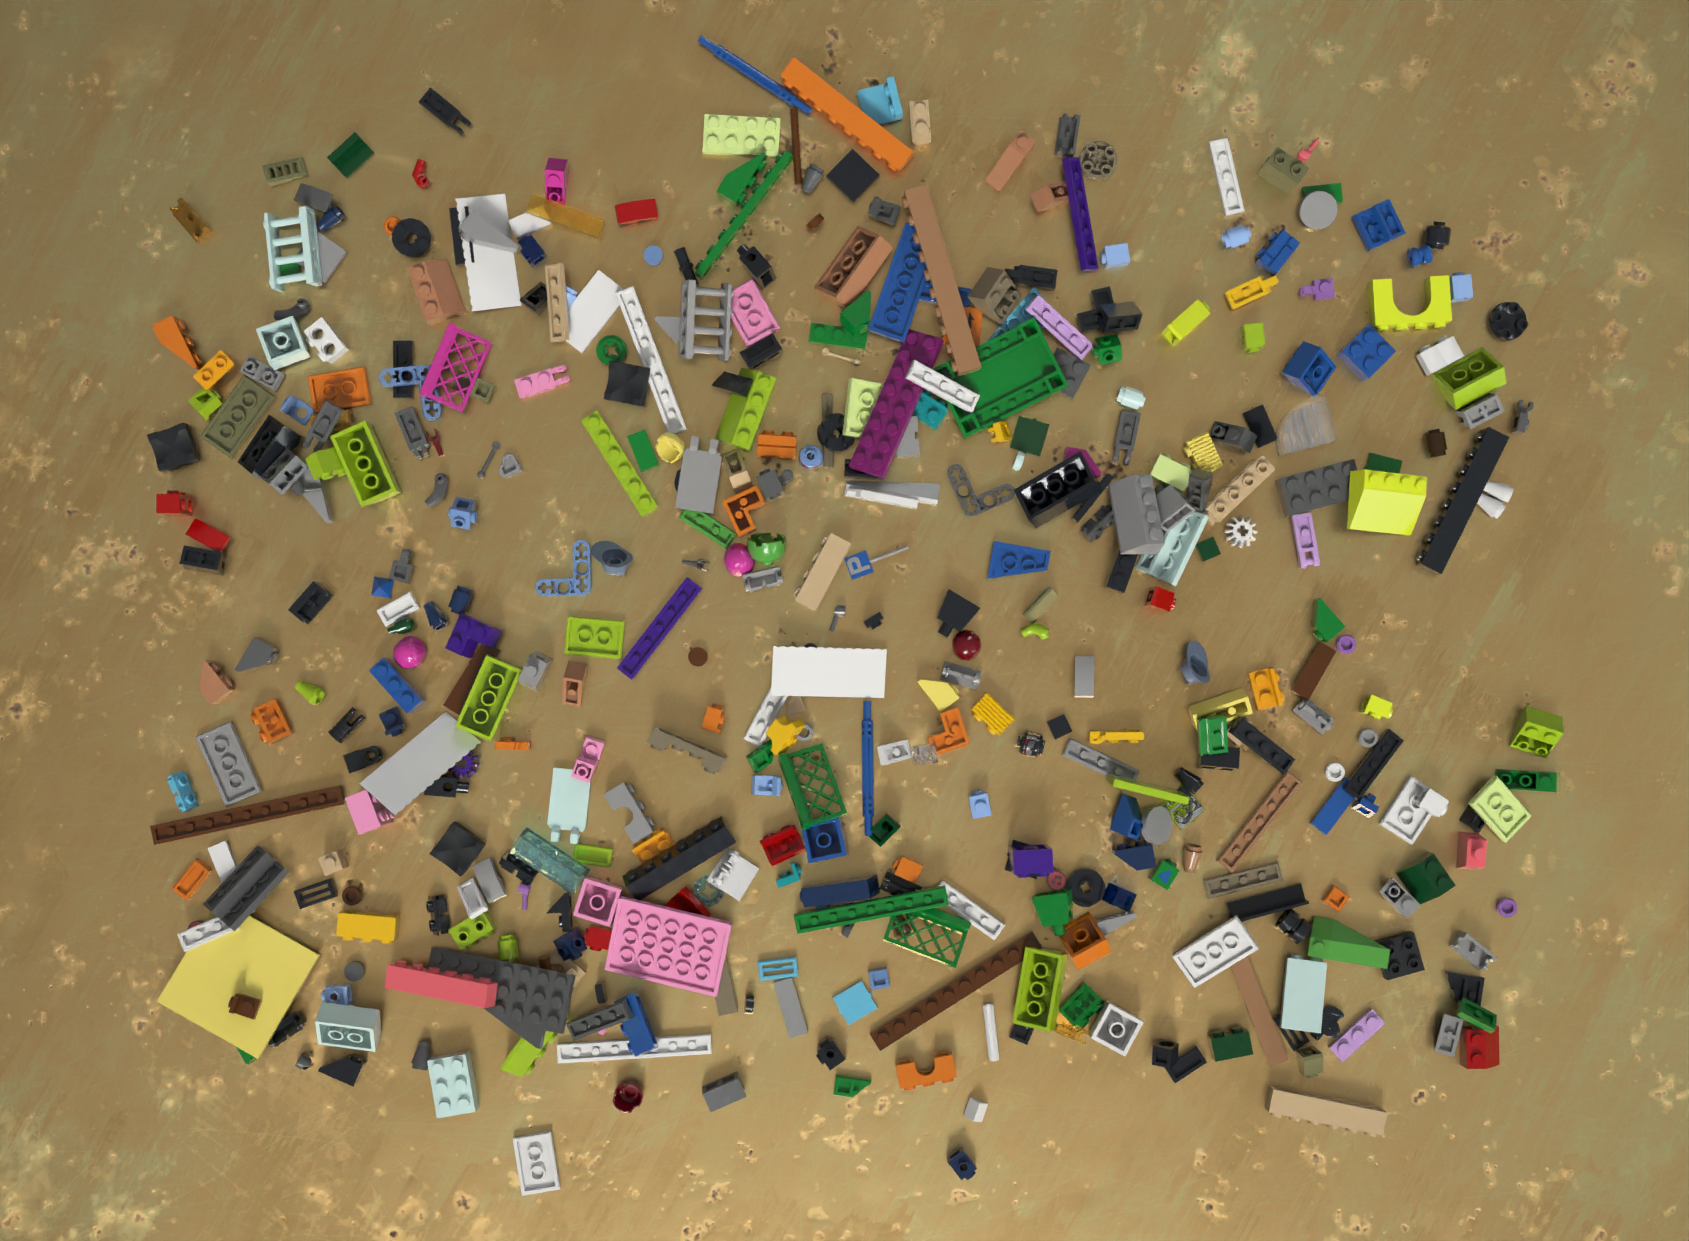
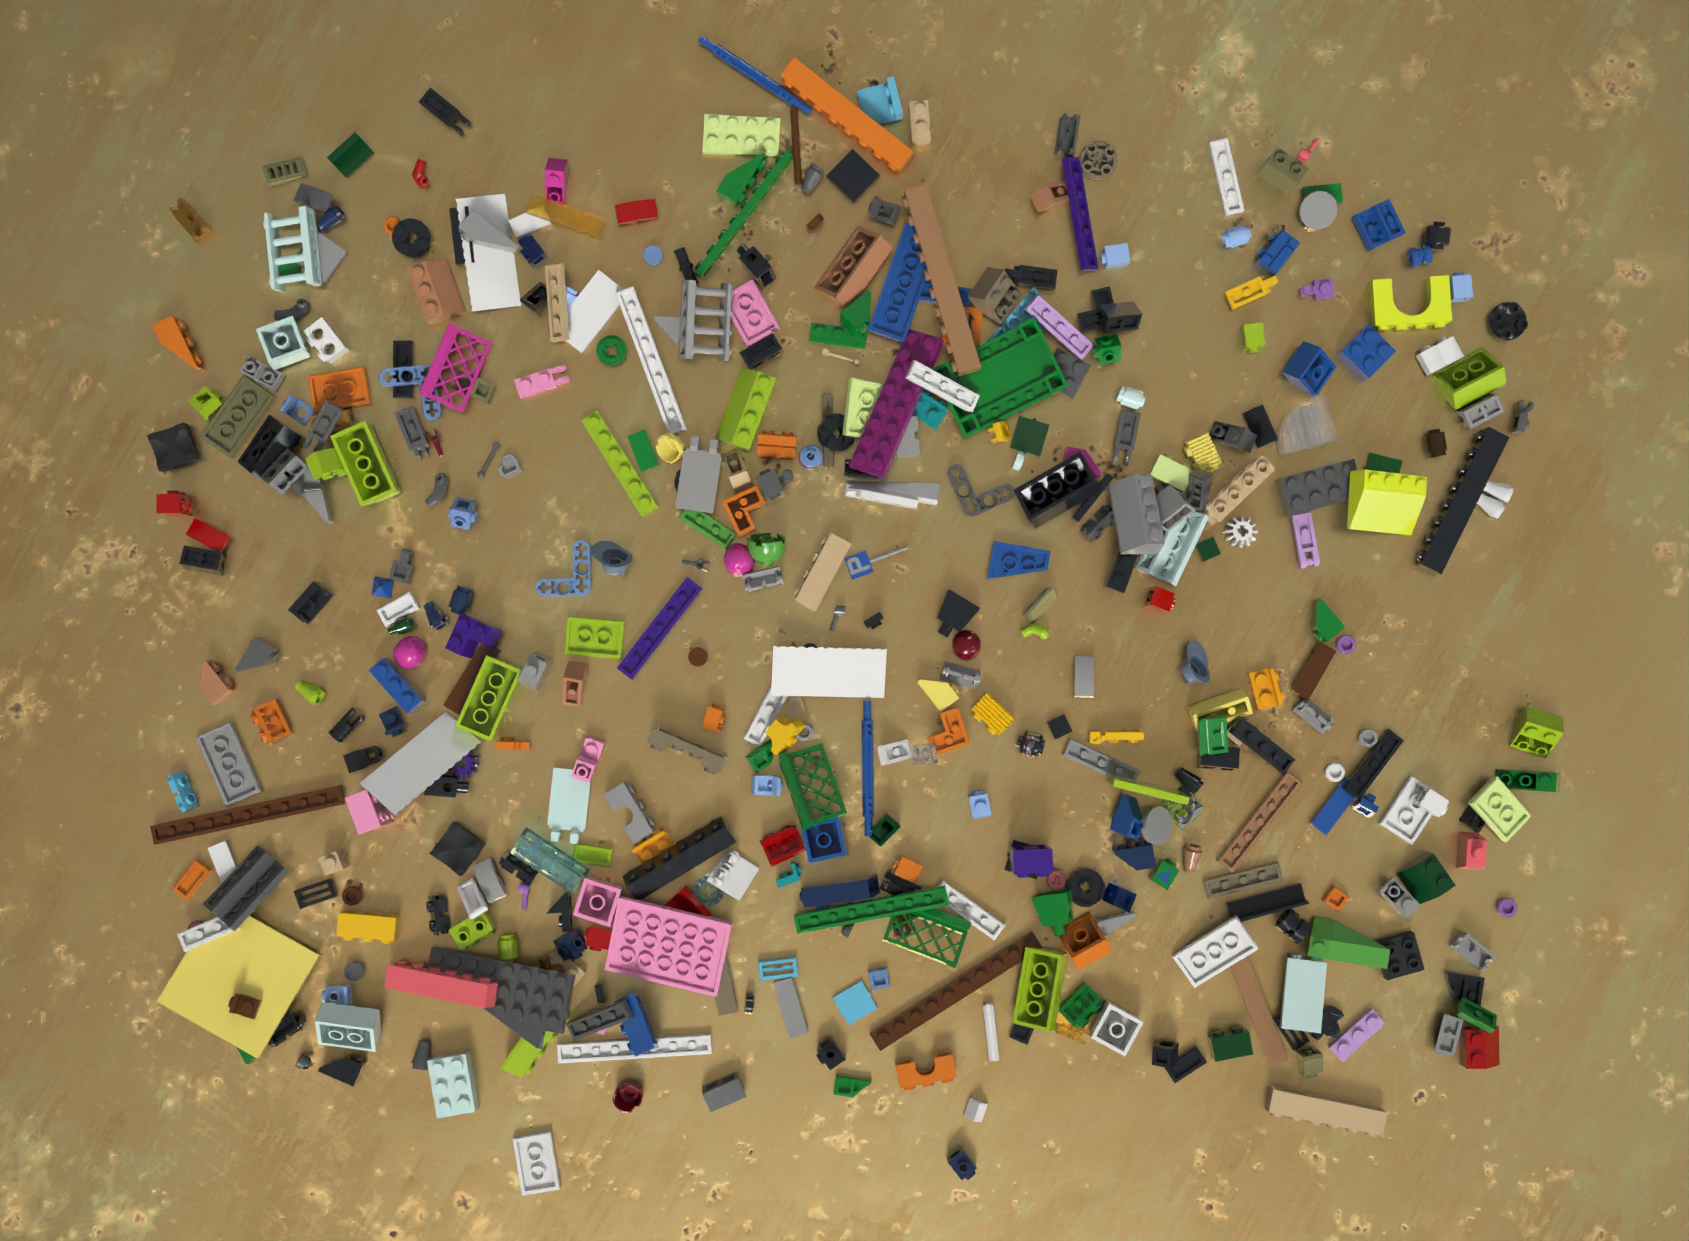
(214, 369): light orange bracket -> none
(627, 383): black brick -> none
(733, 384): black slope -> none
(1010, 161): nougat slope -> none
(1186, 322): neon yellow slope -> none
(1377, 707): neon yellow brick -> none

